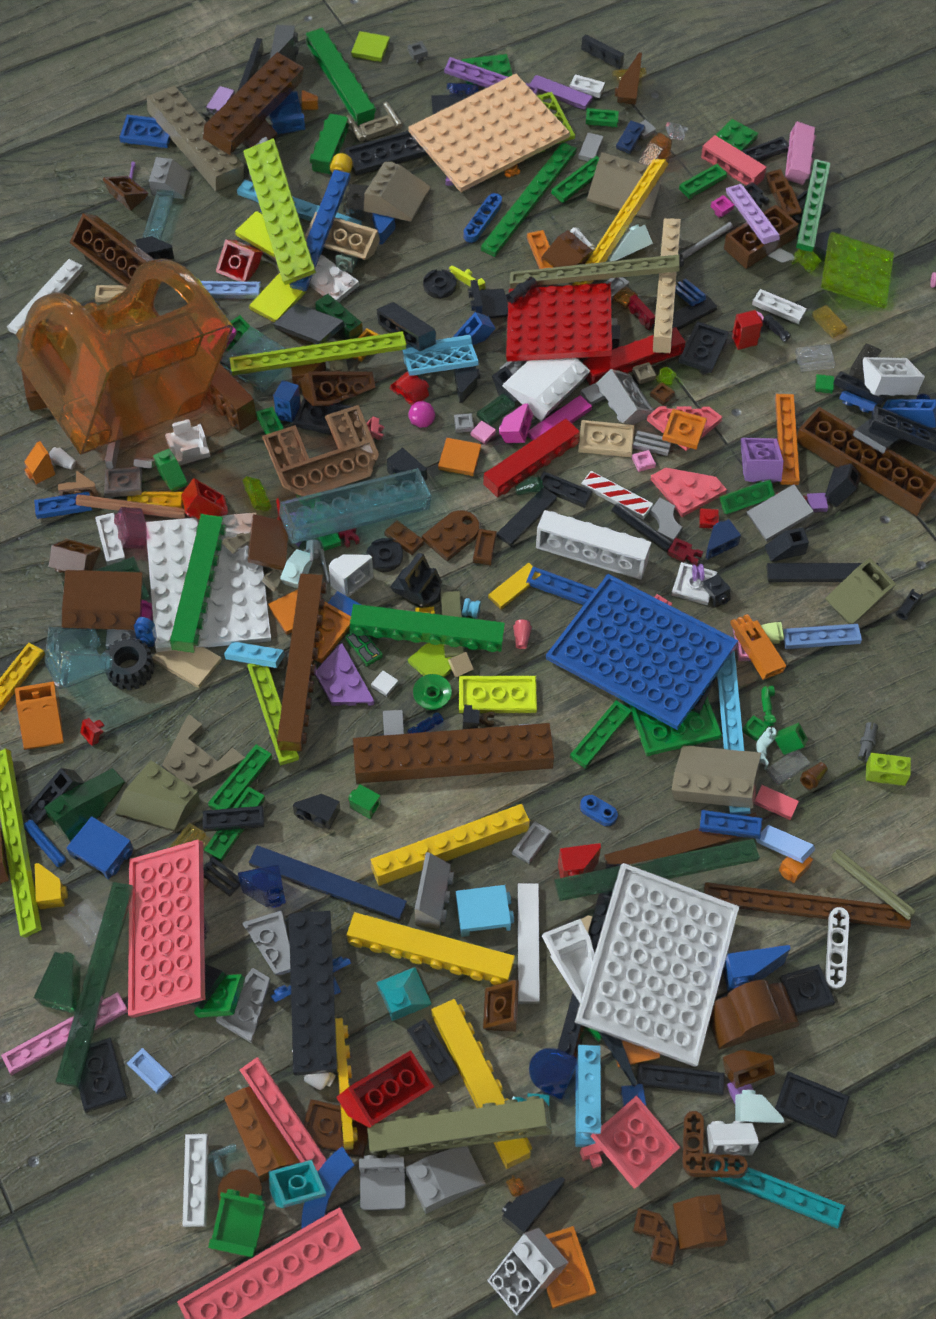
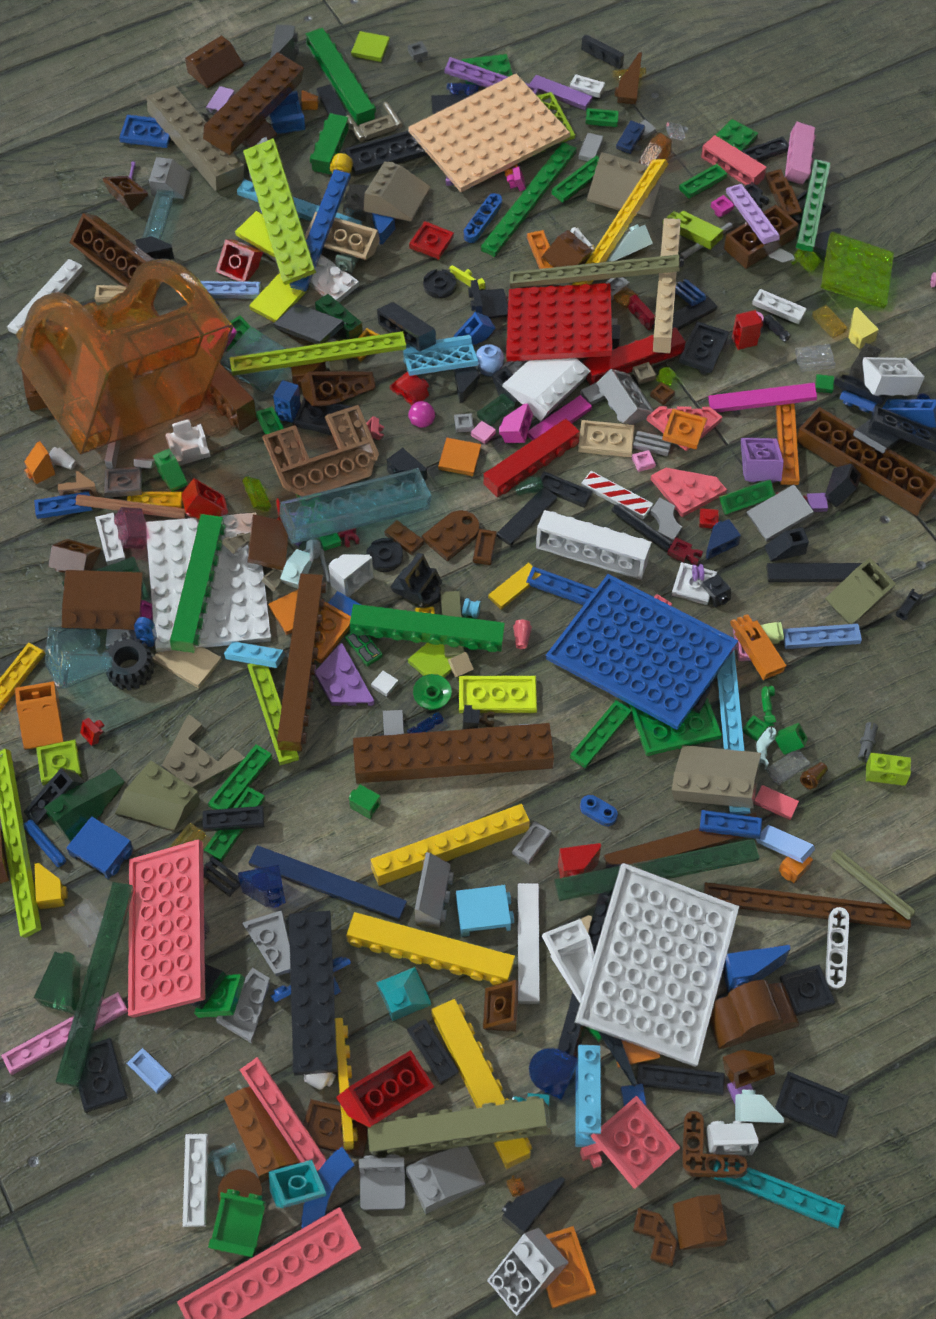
(57, 756): none -> lime tile
(213, 62): none -> reddish brown slope
(253, 62): black tile -> none
(318, 809): black slope -> none
(330, 100): none -> black tile
(431, 240): none -> red plate
(489, 359): none -> light blue piece
(517, 179): none -> dark pink tile
(521, 290): black pin -> none
(697, 229): none -> lime hinge
(763, 397): none -> dark pink tile
(861, 329): none -> light yellow slope

